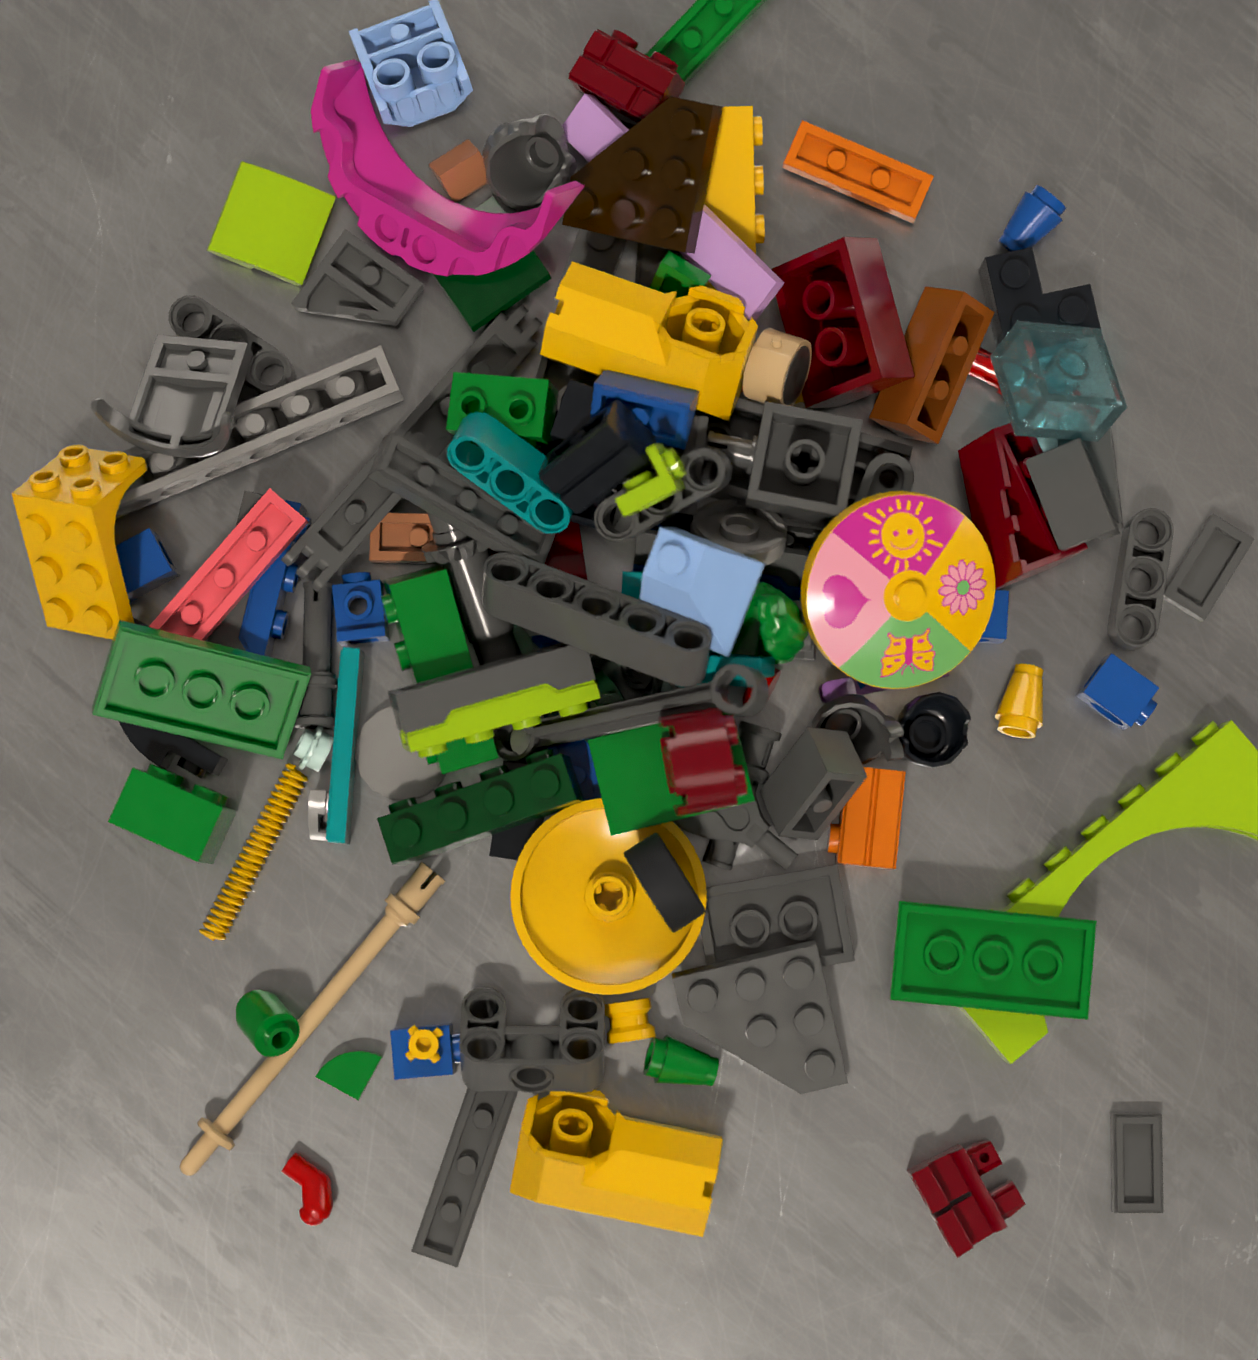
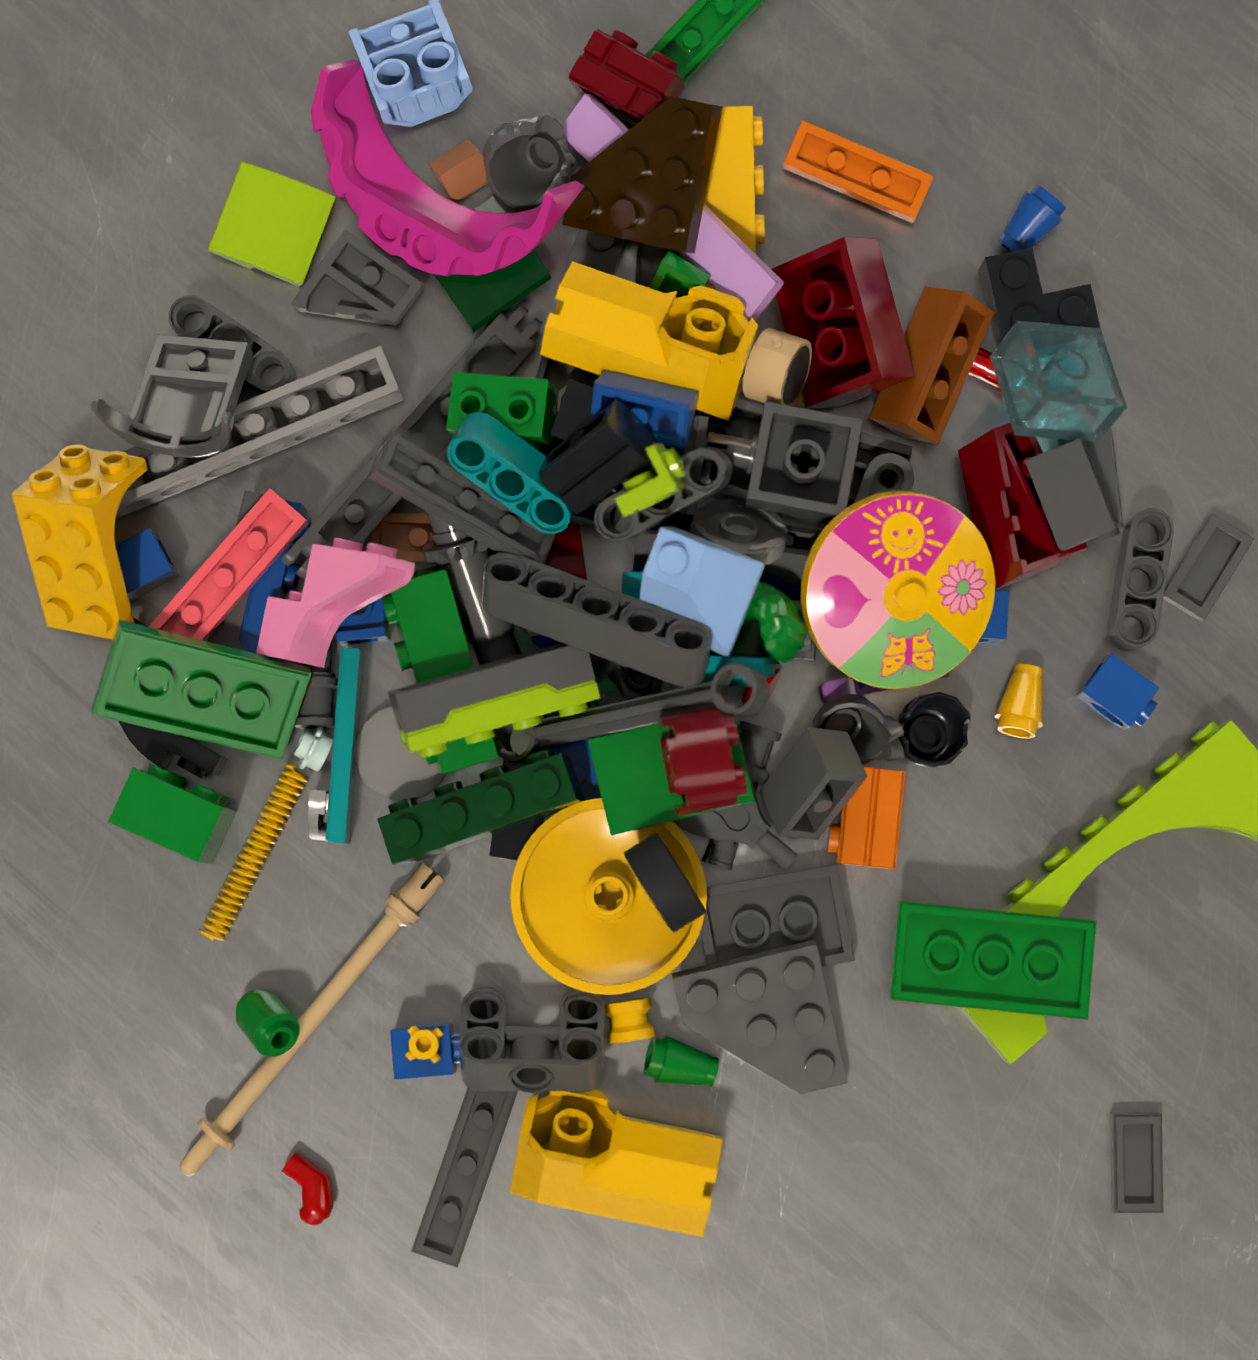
(334, 587): none -> bright pink arch
(350, 1072): green tile -> none
(978, 1211): dark red hips -> none

